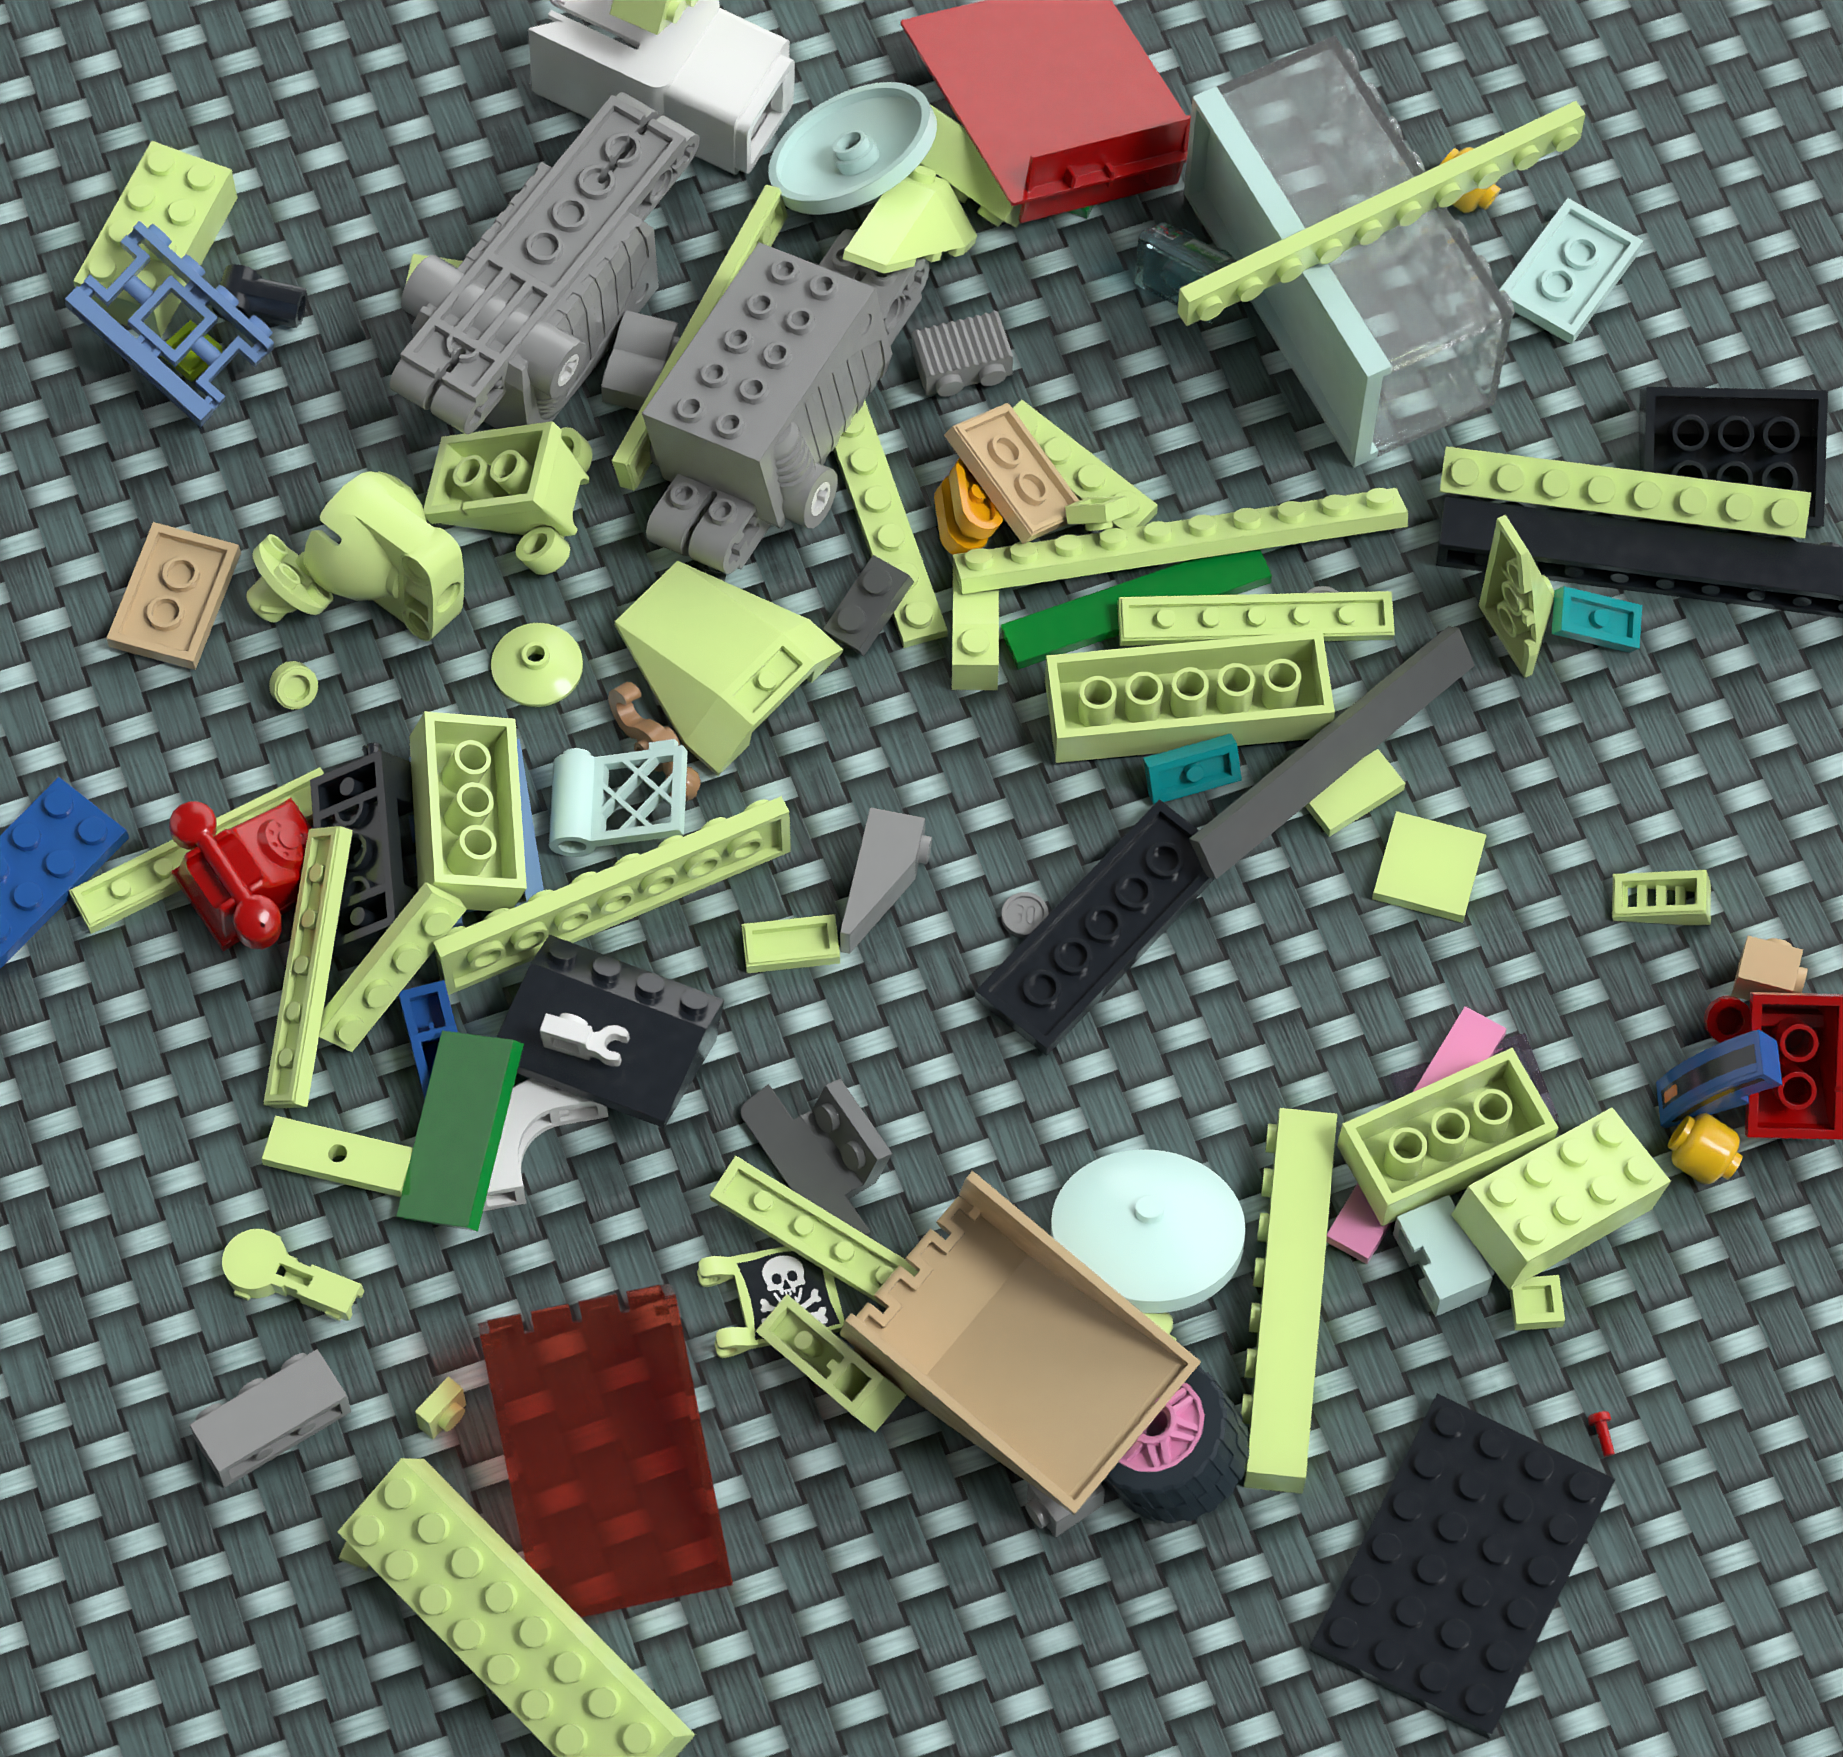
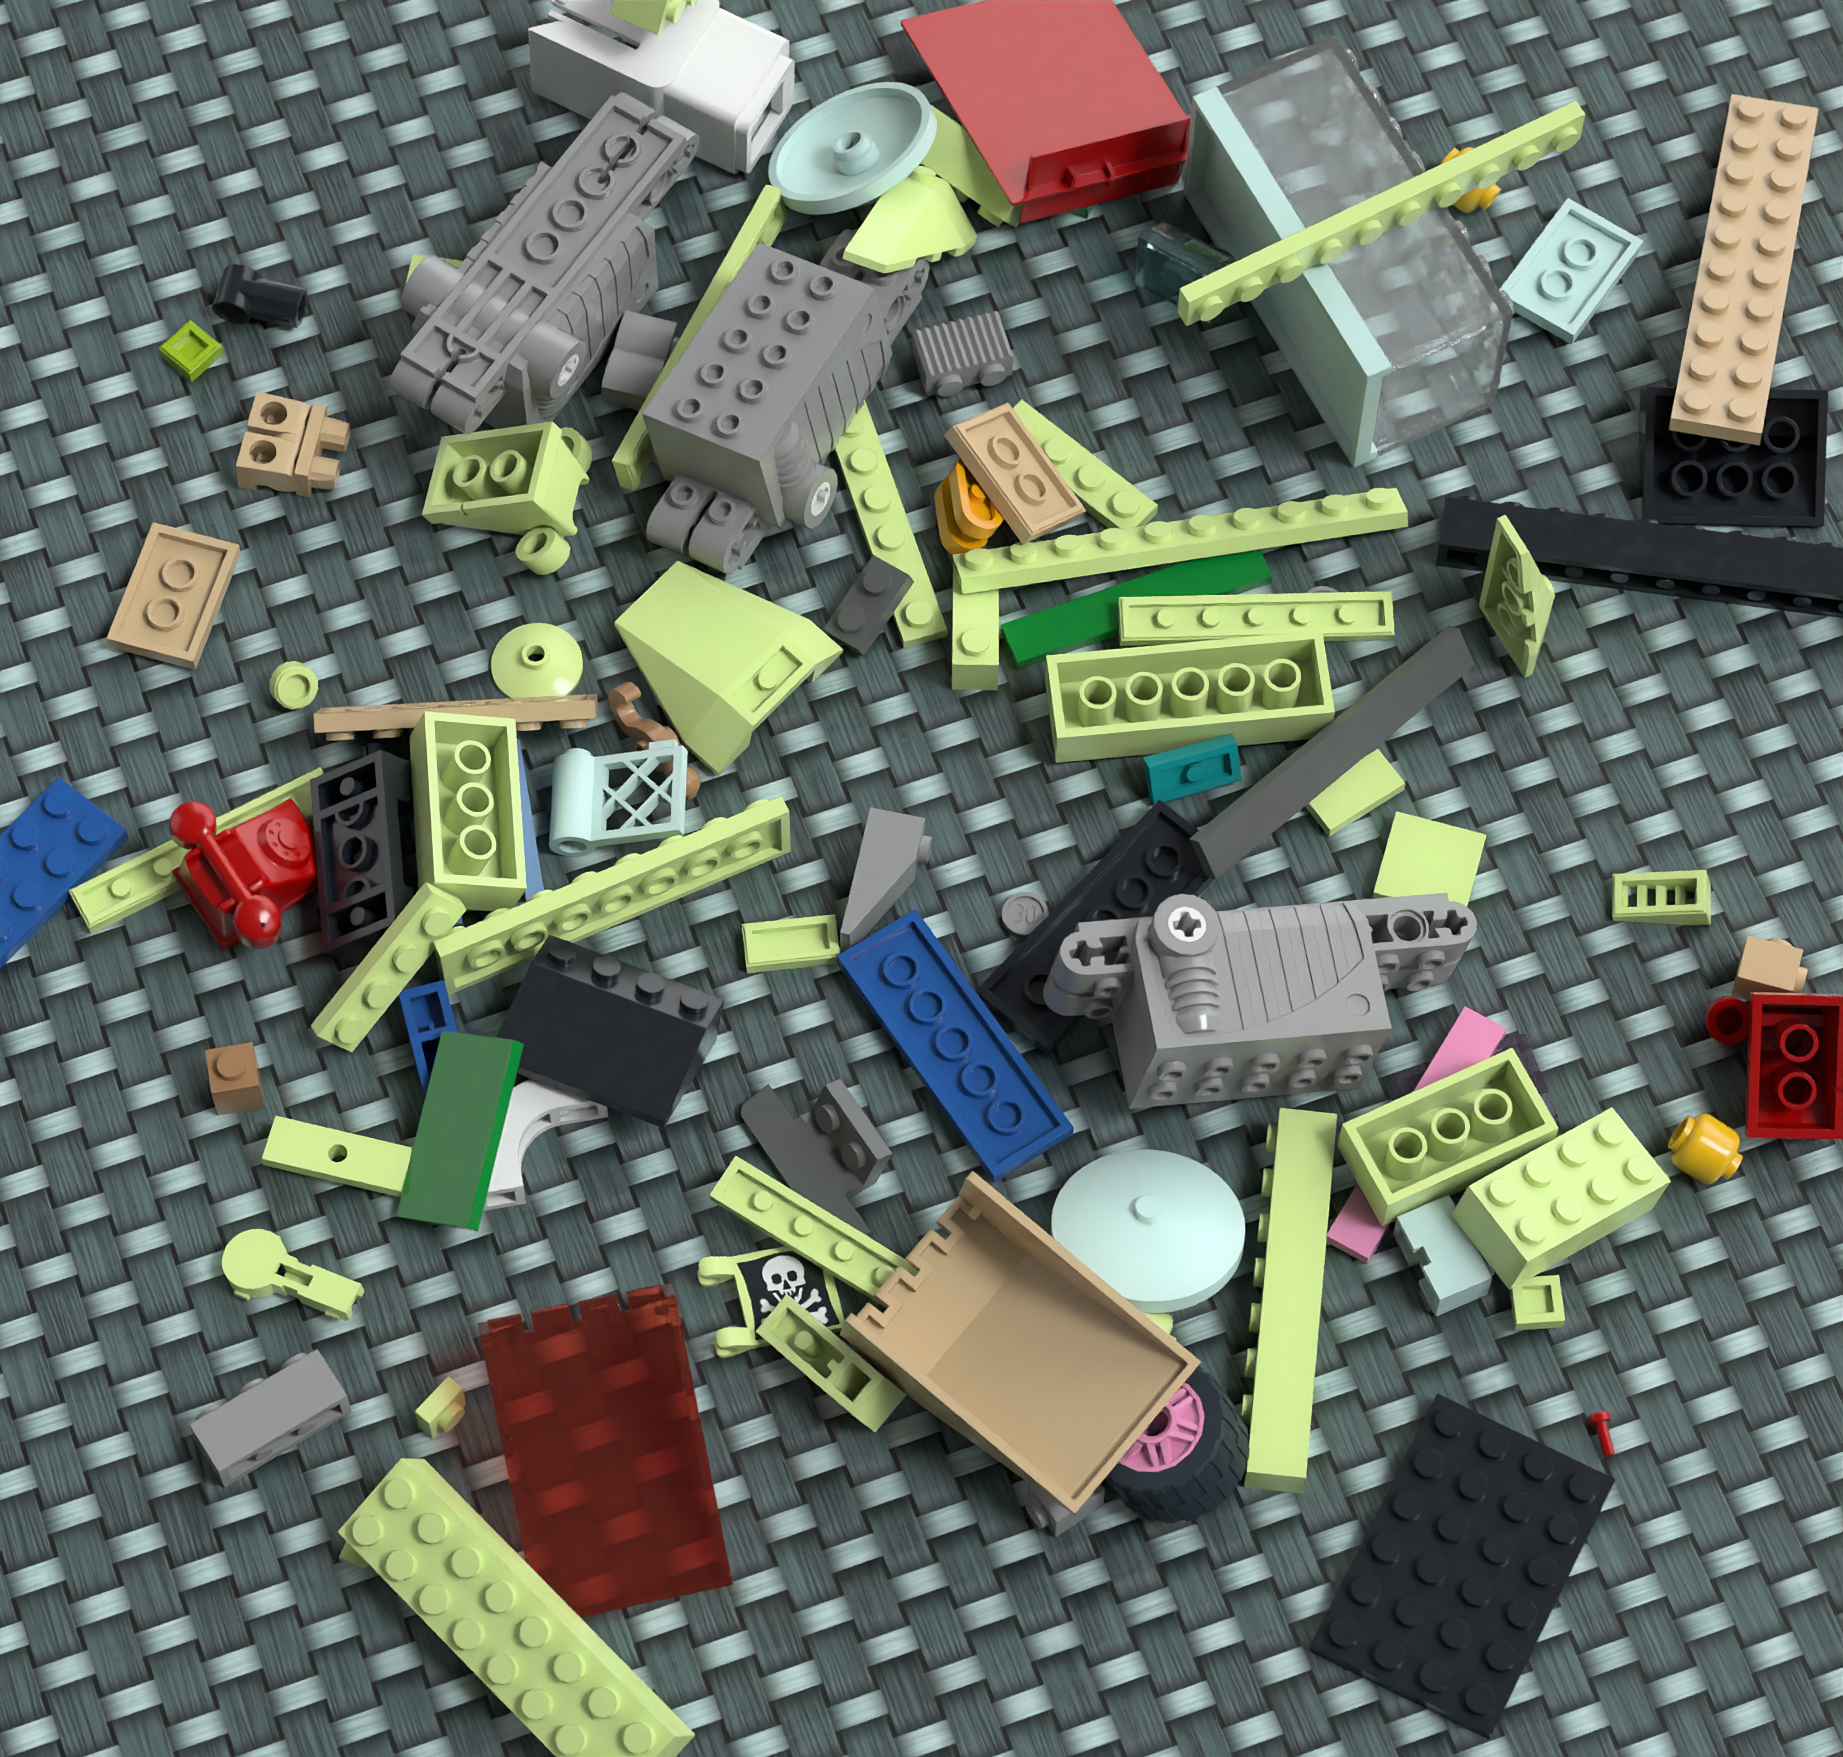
(145, 350): medium blue fence -> none
(184, 200): yellowish green brick -> none
(235, 1078): none -> medium nougat brick
(283, 583): yellowish green plate -> none
(287, 446): none -> tan hips
(308, 967): yellowish green tile -> none
(388, 554): yellowish green piece -> none
(391, 719): none -> tan plate
(574, 1037): white plate -> none
(955, 1046): none -> blue plate
(1097, 512): yellowish green plate -> none
(1254, 994): none -> light grey piece
(1596, 619): teal plate -> none
(1625, 492): yellowish green brick -> none
(1719, 1078): blue slope -> none
(1744, 270): none -> tan plate

